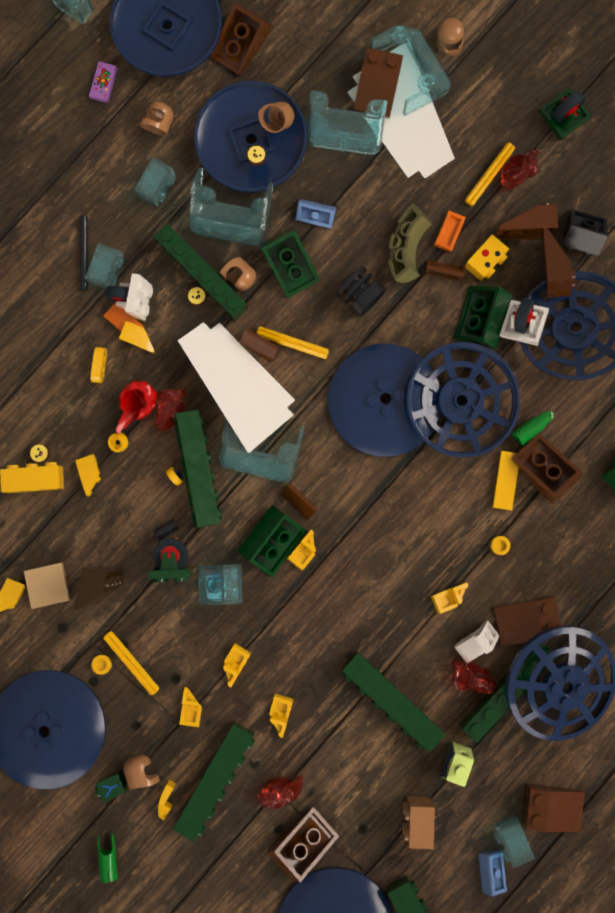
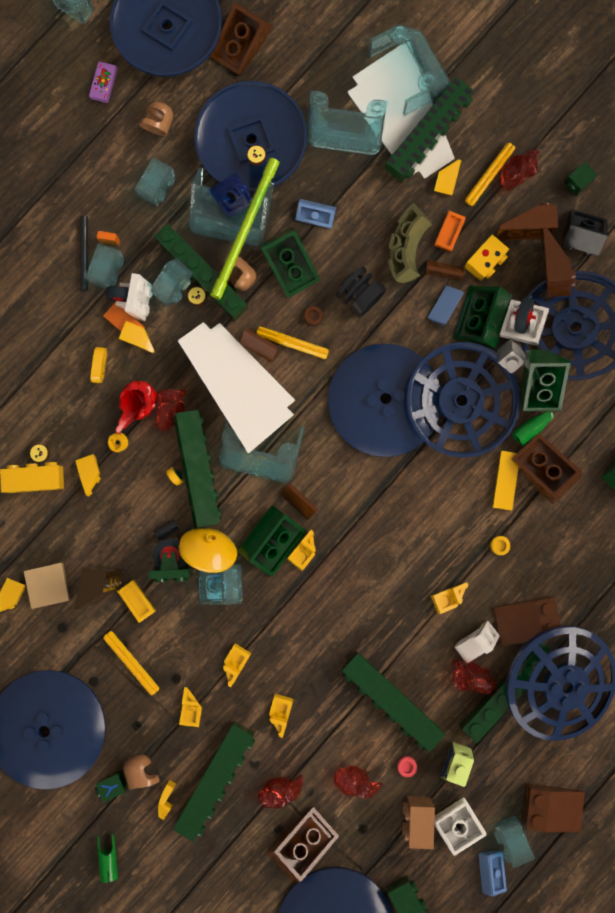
(101, 664): yellow tile -> none
(108, 238): none -> orange tile
(136, 601): none -> yellow tile
(171, 282): none -> clear light blue brick
(207, 550): none -> yellow dish
(221, 281): none -> lime piece
(237, 187): none -> clear blue piece
(280, 116): medium nougat helmet -> none
(313, 315): none -> reddish brown tile
(355, 782): none -> clear red hair
(378, 79): reddish brown slope -> none
(407, 766): none -> coral tile
(429, 129): none -> dark green brick
(445, 305): none -> medium blue slope
(447, 178): none -> yellow slope
(450, 32): medium nougat helmet -> none
(471, 830): none -> white brick
(511, 356): none -> light grey brick
(543, 381): none -> dark green slope
(565, 113): dark green plate -> none
(580, 178): none -> dark green brick

